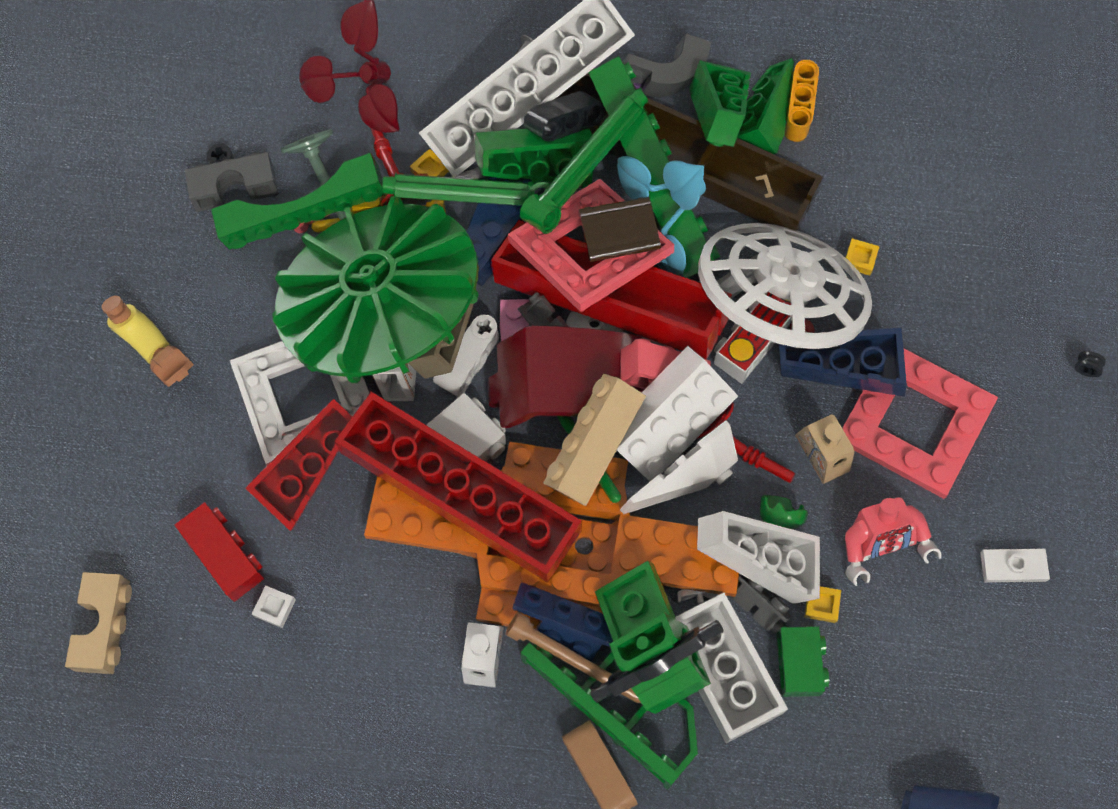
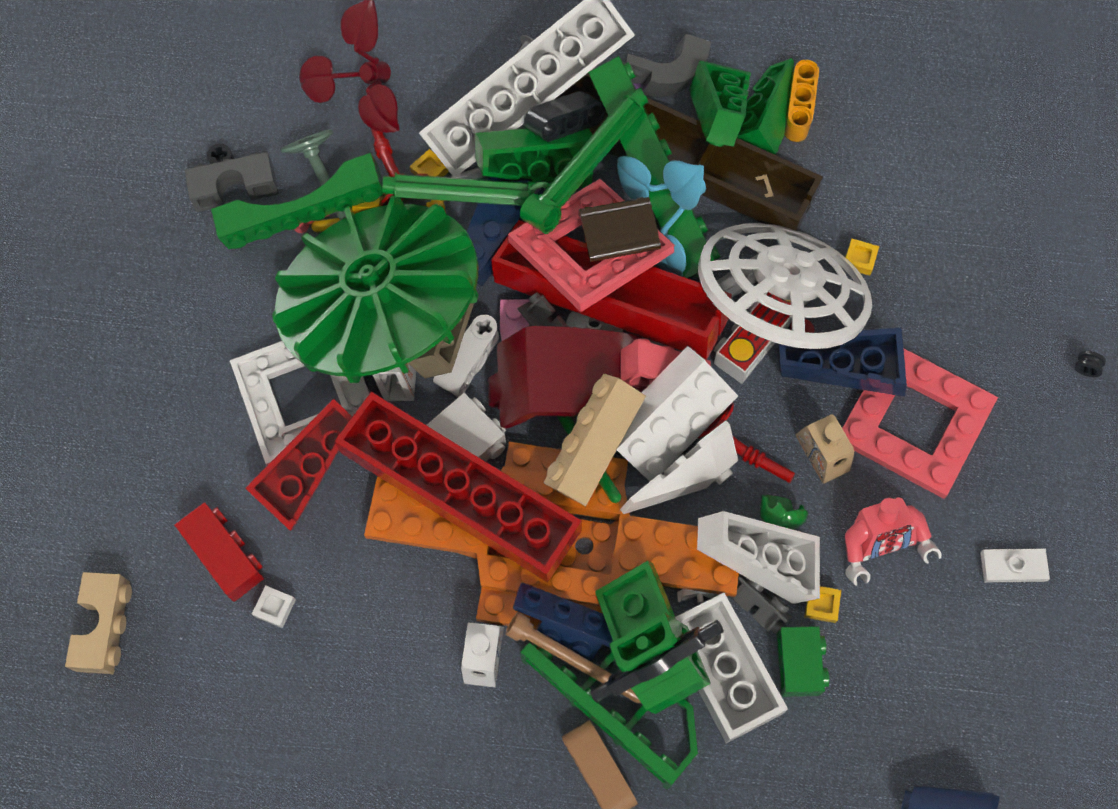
(142, 334): piece -> none

